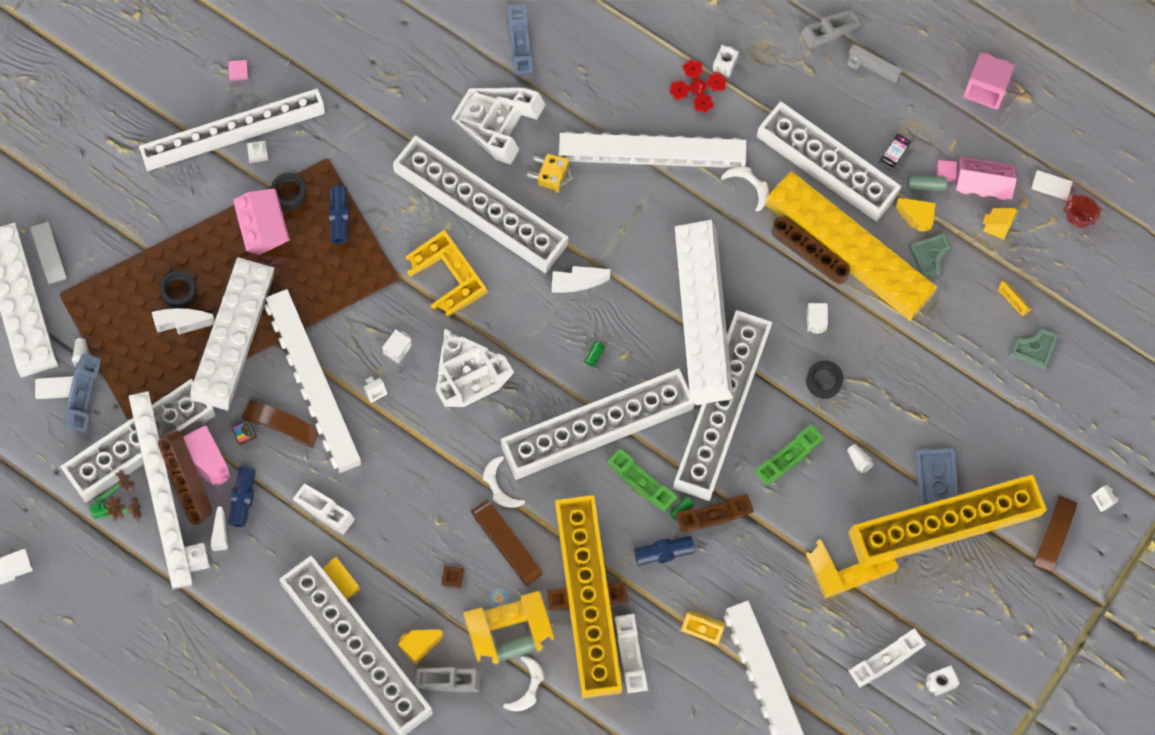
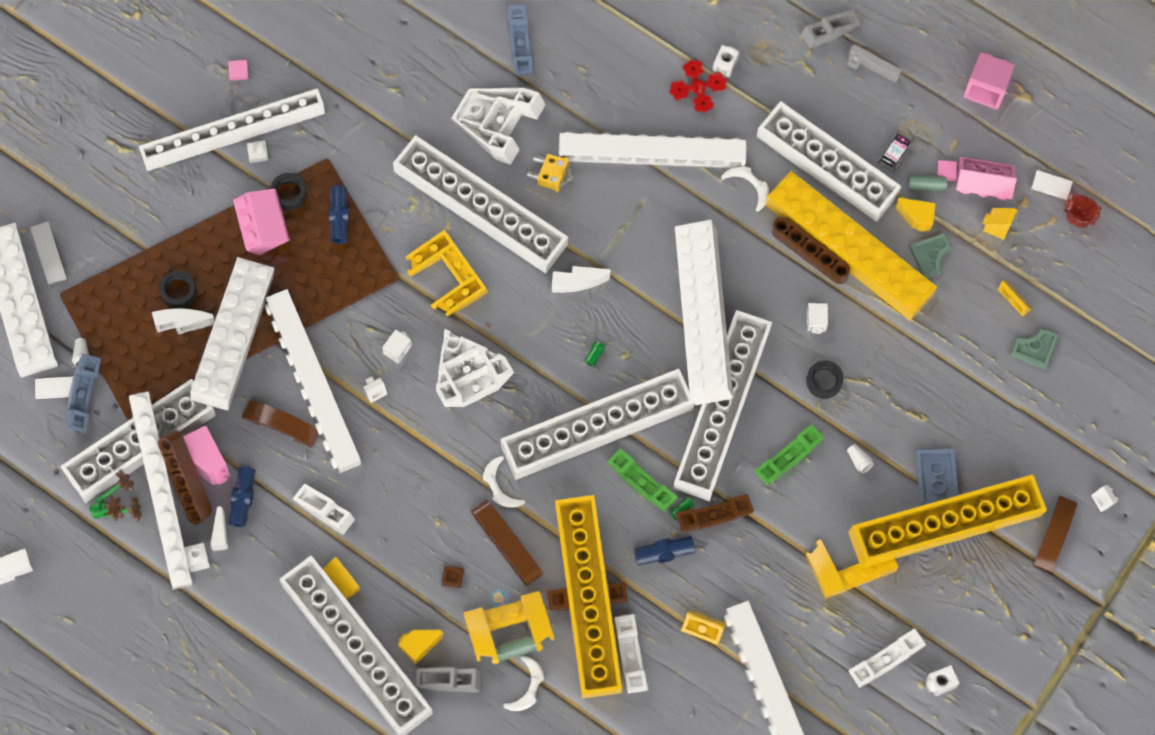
(244, 432): tile -> none

